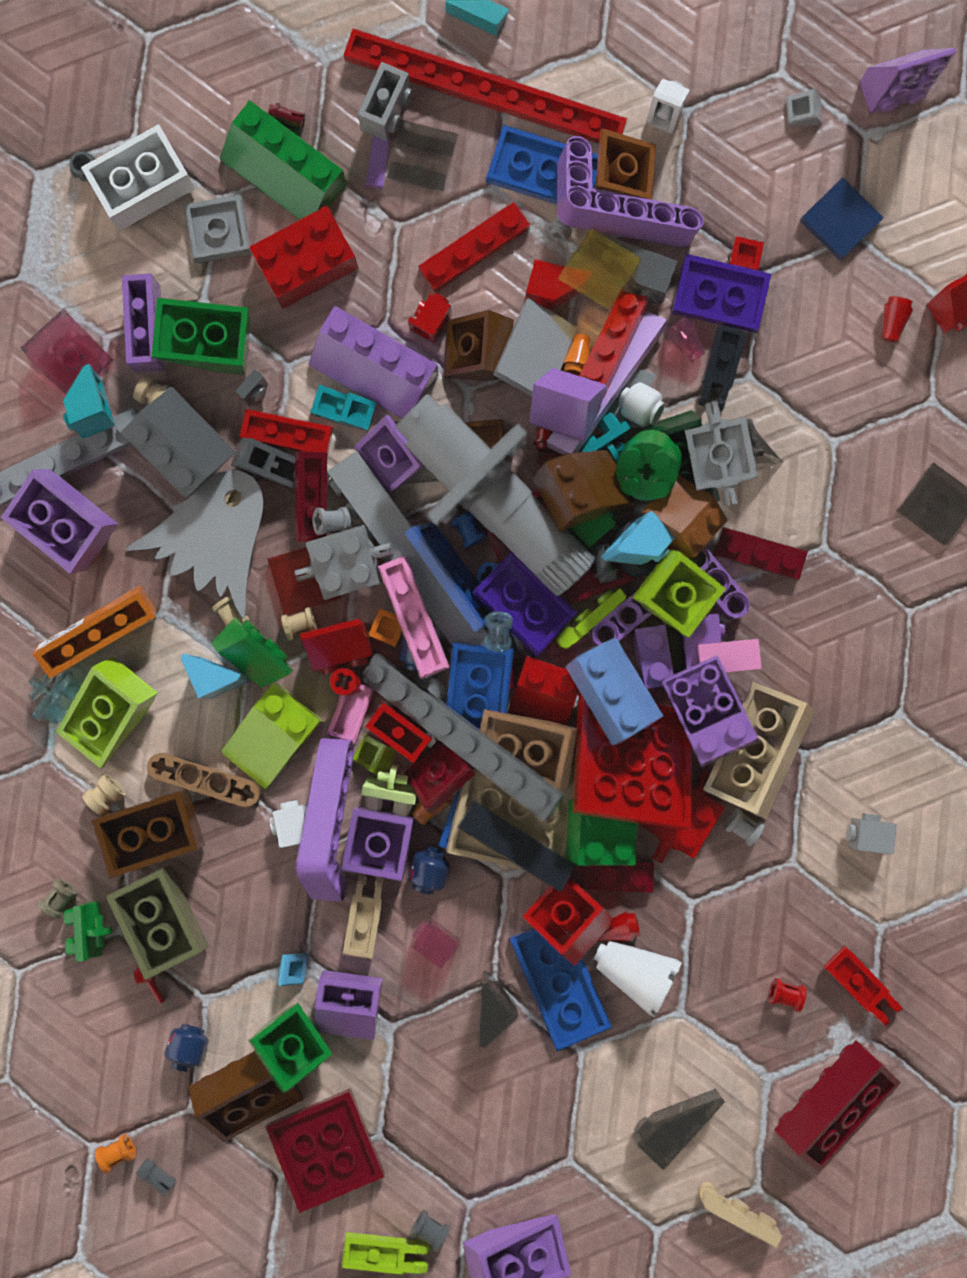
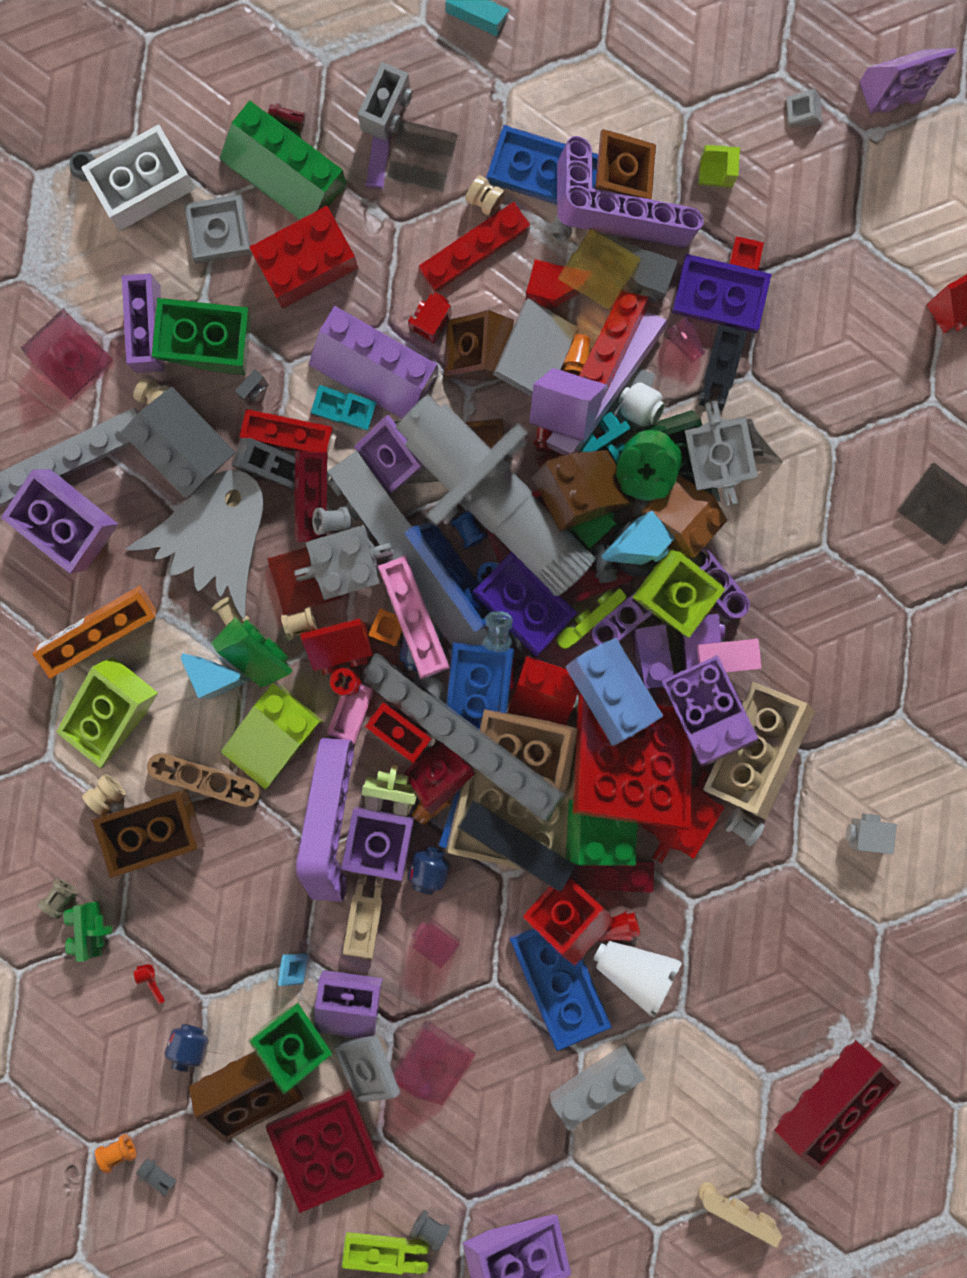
(47, 707): clear light blue hips -> none
(87, 405): teal slope -> none
(157, 922): olive brick -> none
(288, 823): white brick -> none
(367, 1069): none -> light grey tile
(374, 755): lime slope -> none
(432, 1064): none -> clear pink slope
(483, 87): red plate -> none
(485, 196): none -> tan wheel
(496, 1011): clear smoke slope -> none
(596, 1086): none -> light grey brick
(667, 105): white slope -> none
(673, 1127): clear smoke slope -> none
(719, 166): none -> lime panel
(760, 553): dark red plate -> none
(787, 994): red bush -> none
(841, 219): dark blue tile -> none
(861, 983): red hinge -> none
(895, 317): red cone -> none

